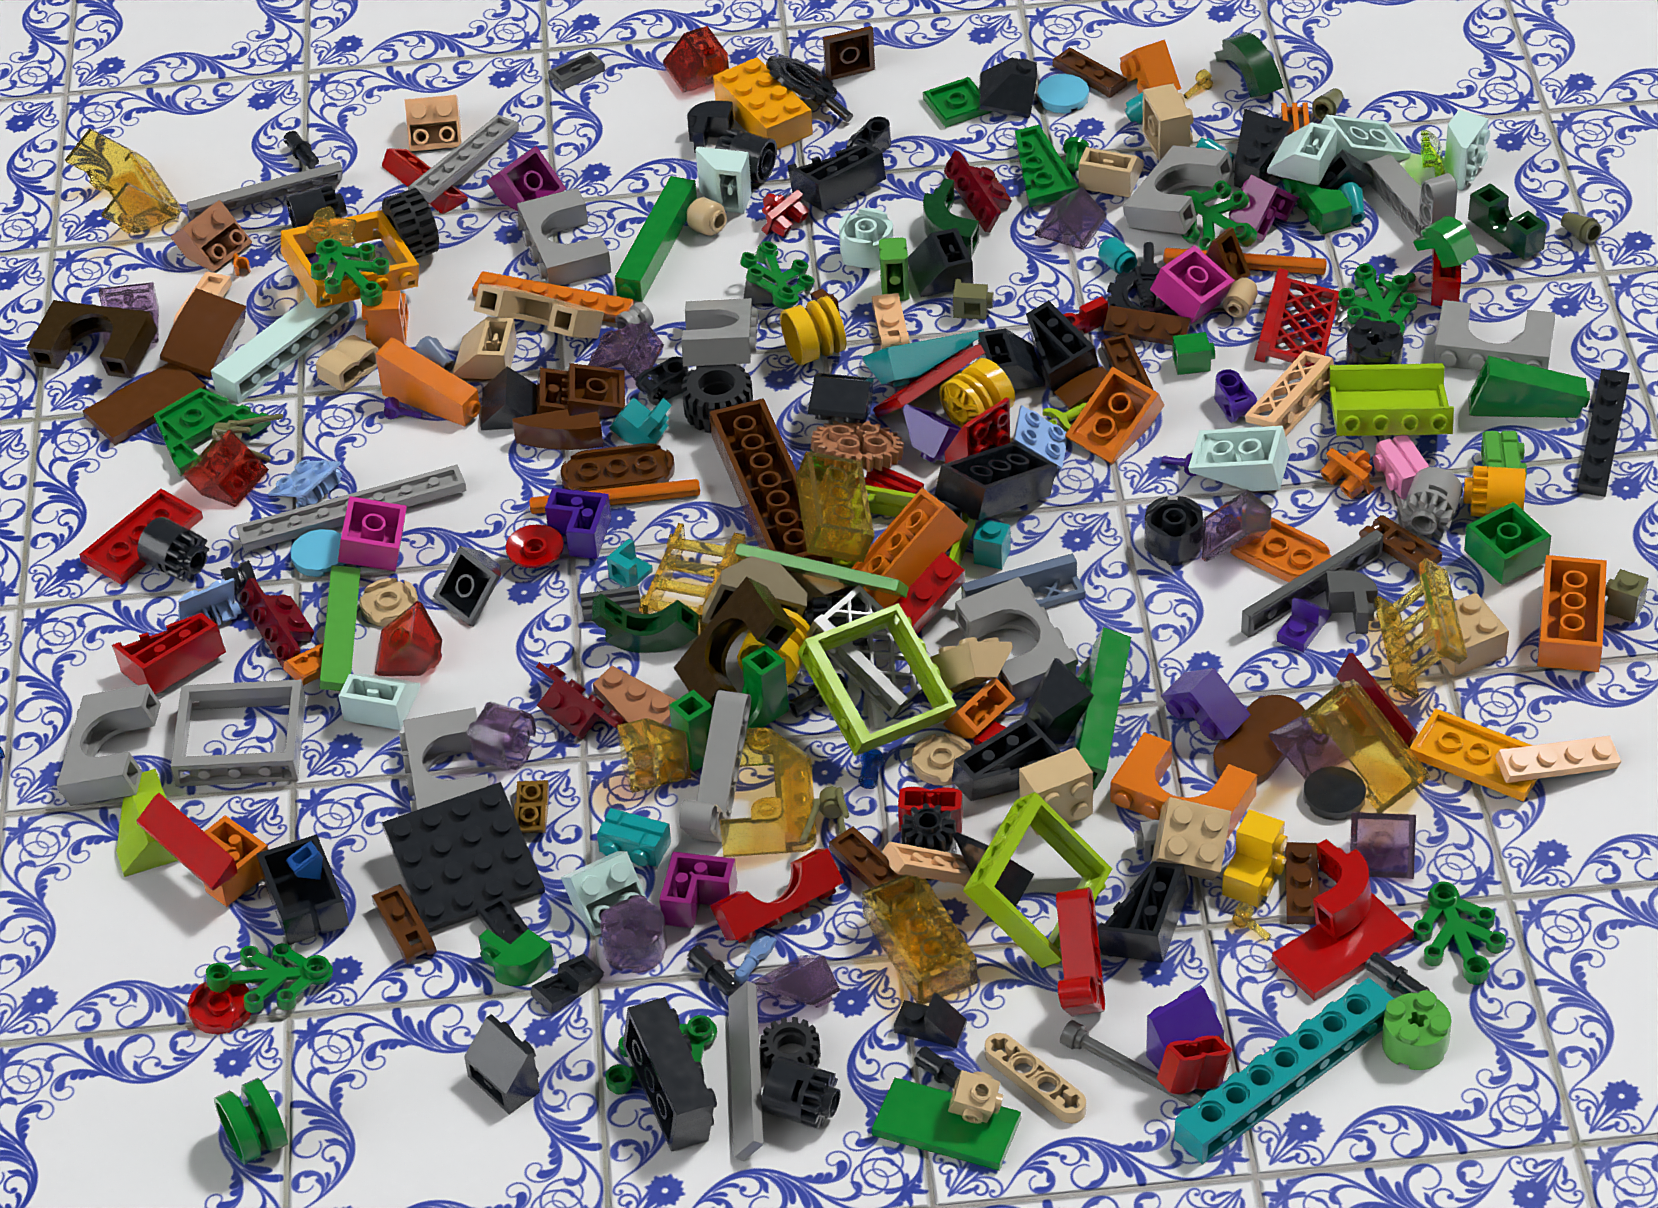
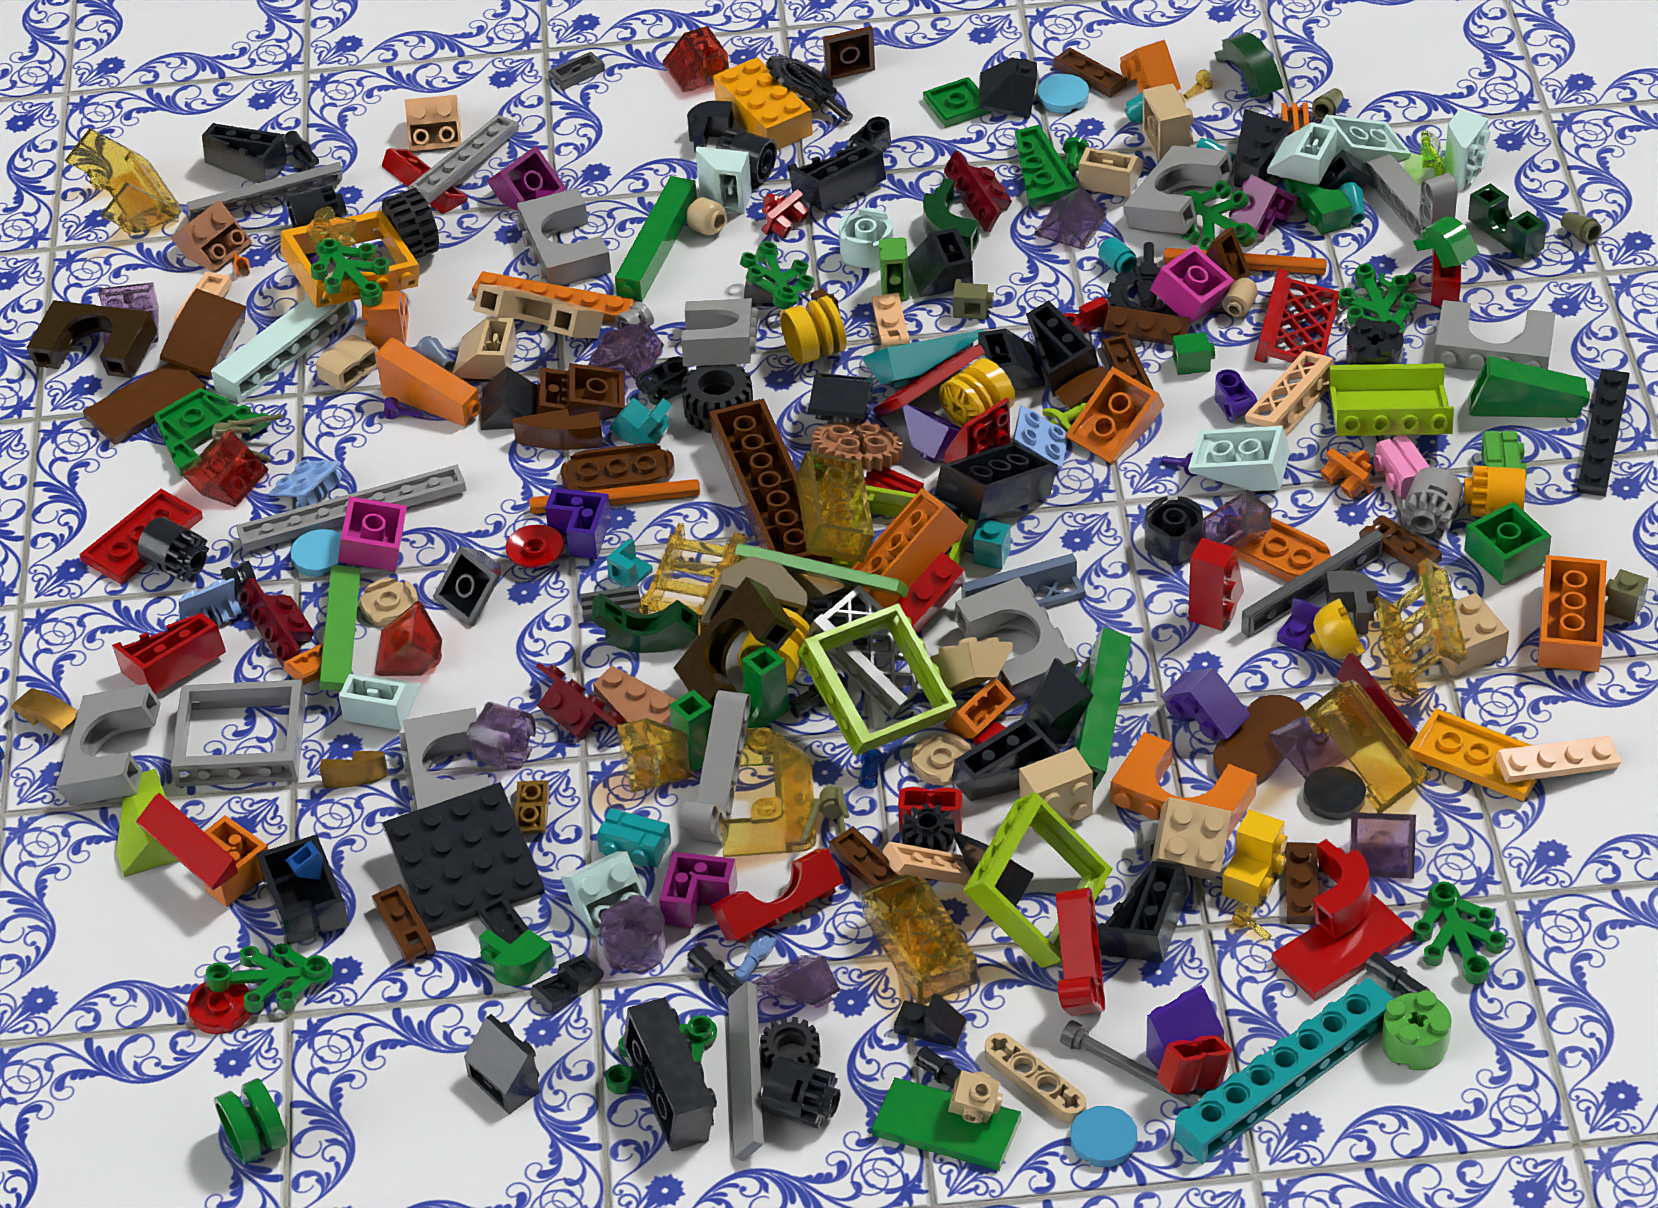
(46, 708): none -> pearl gold slope
(245, 151): none -> black wedge
(362, 769): none -> pearl gold slope
(1104, 1136): none -> dark azure tile
(1214, 584): none -> red wedge
(1336, 632): none -> yellow cylinder

